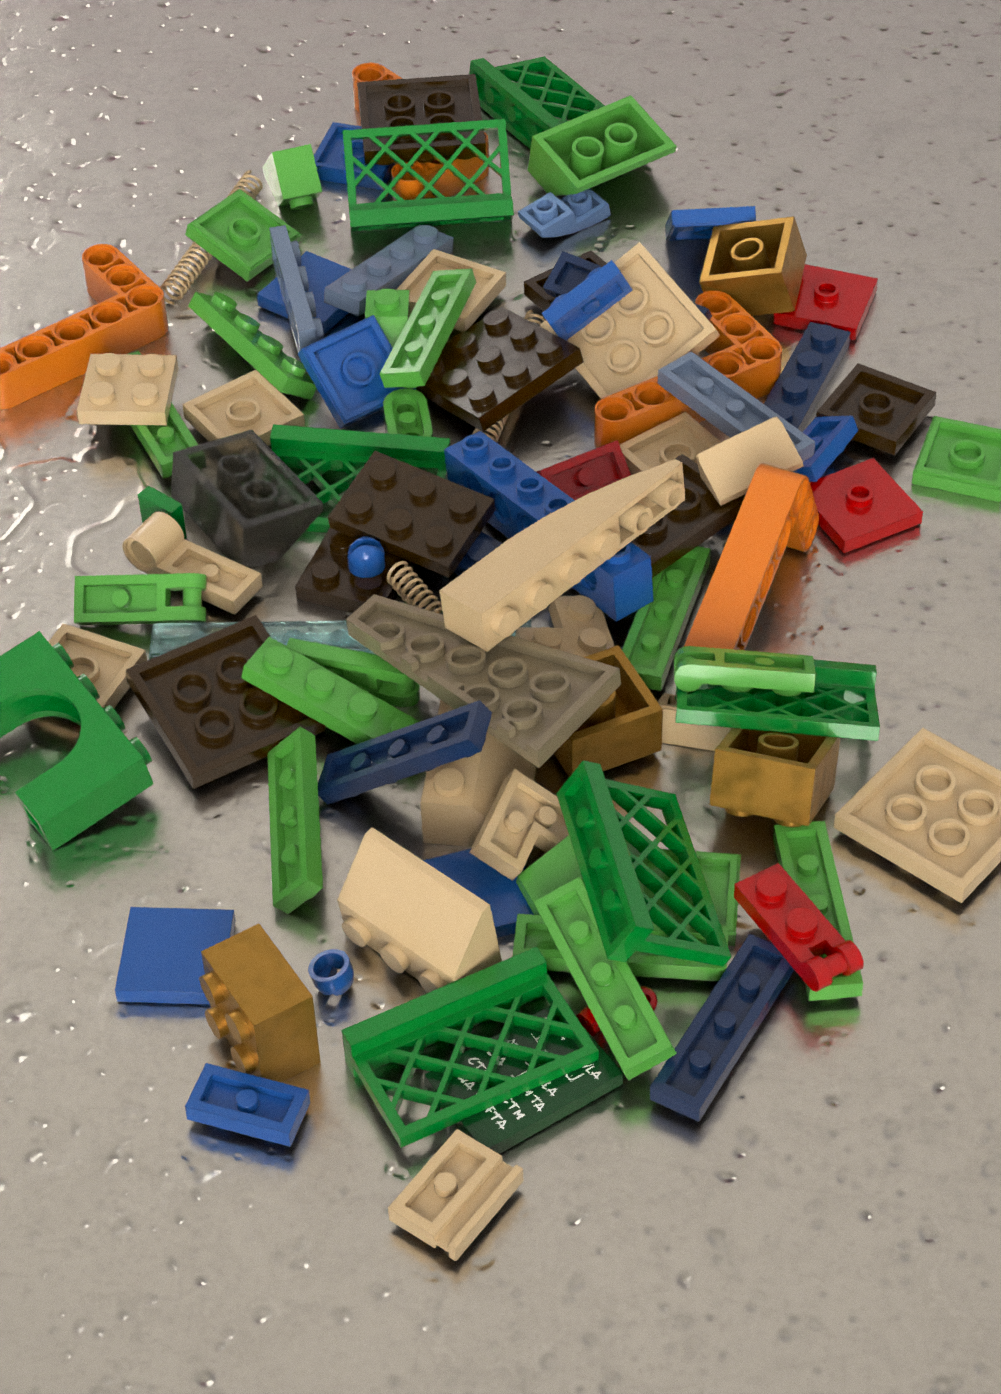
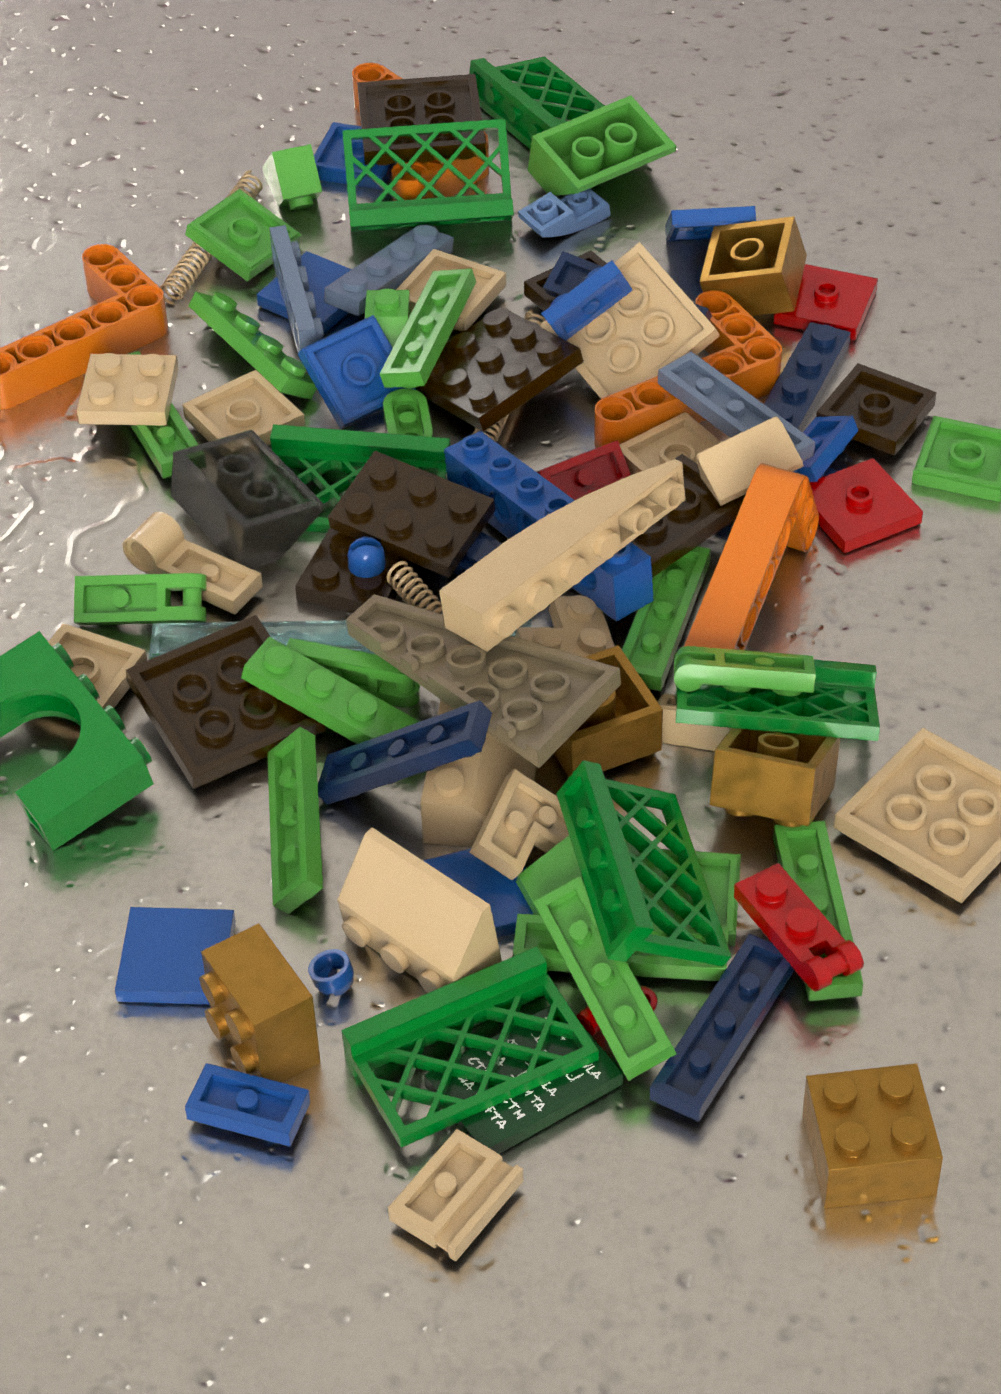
(155, 501): green tile -> none
(871, 1136): none -> pearl gold brick

